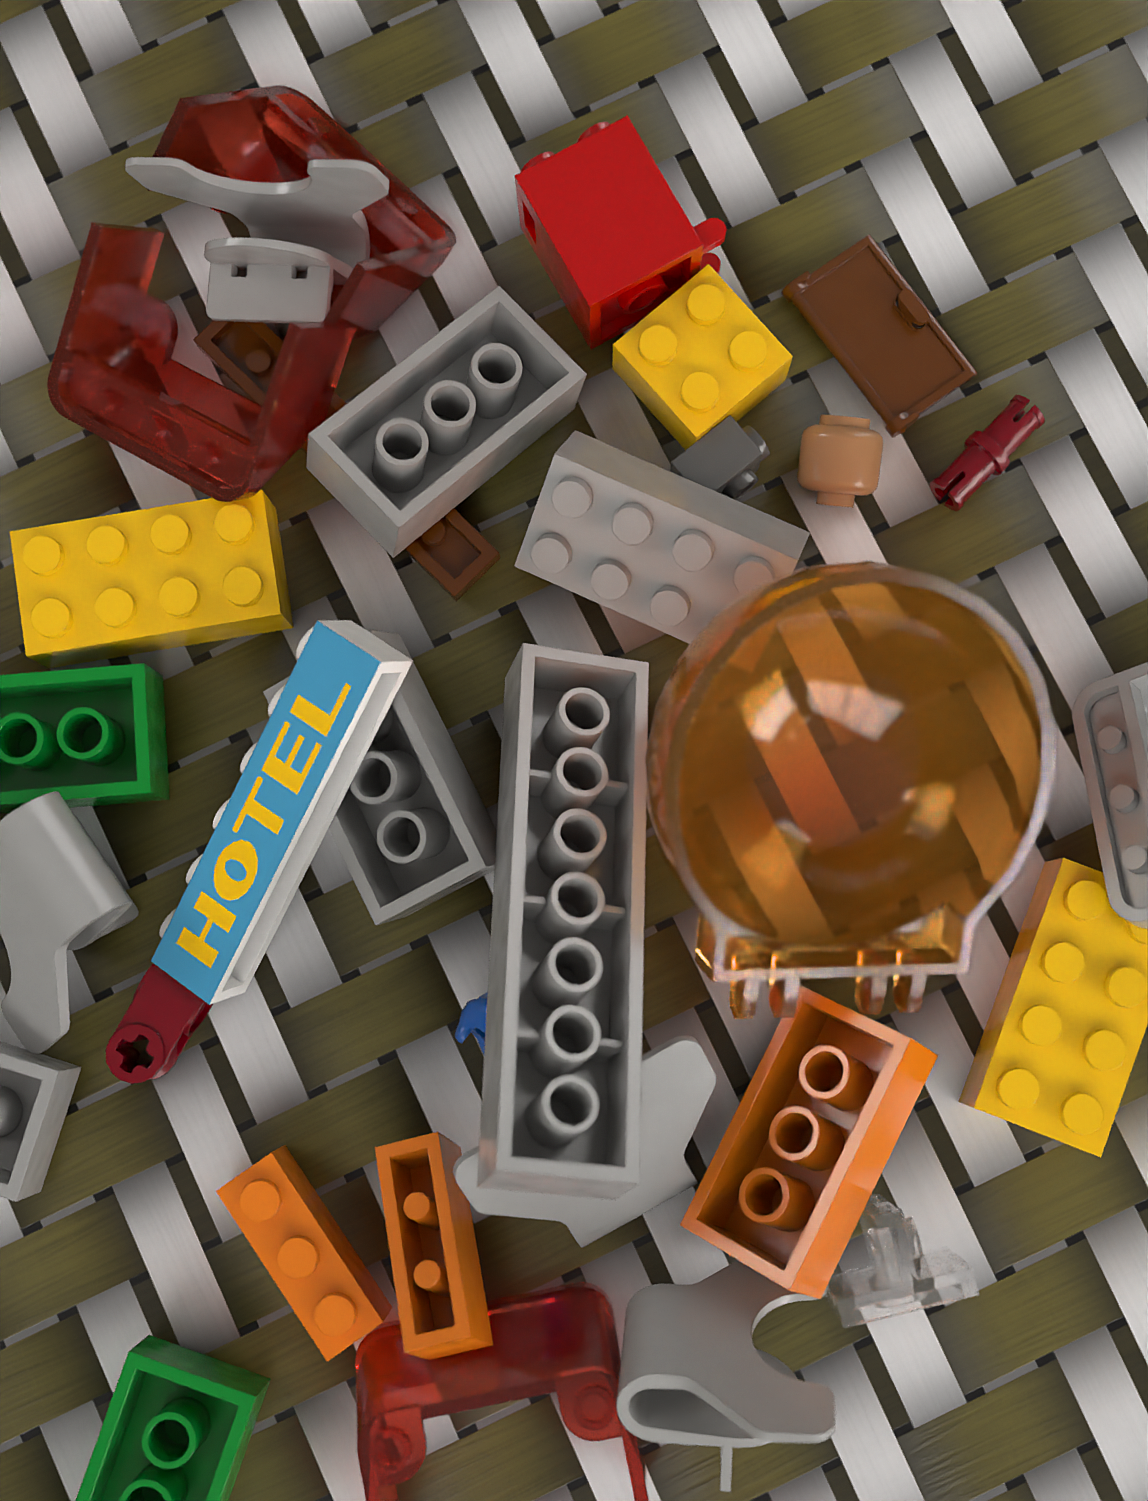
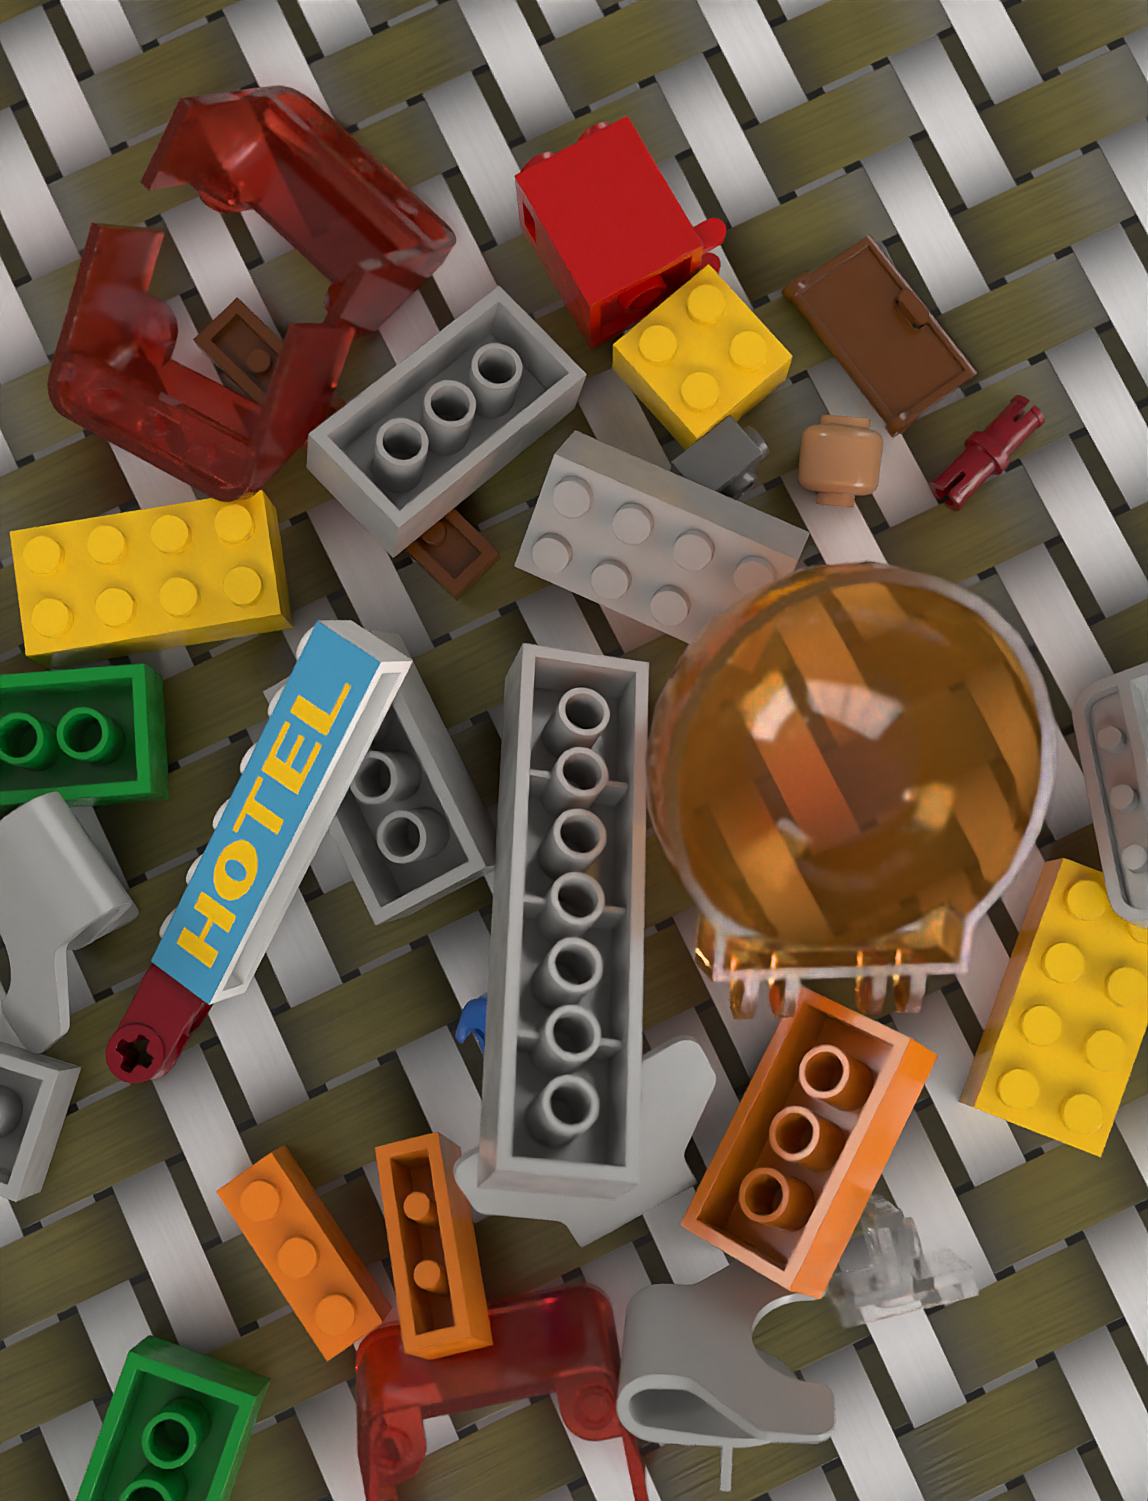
(300, 233): light grey piece -> none

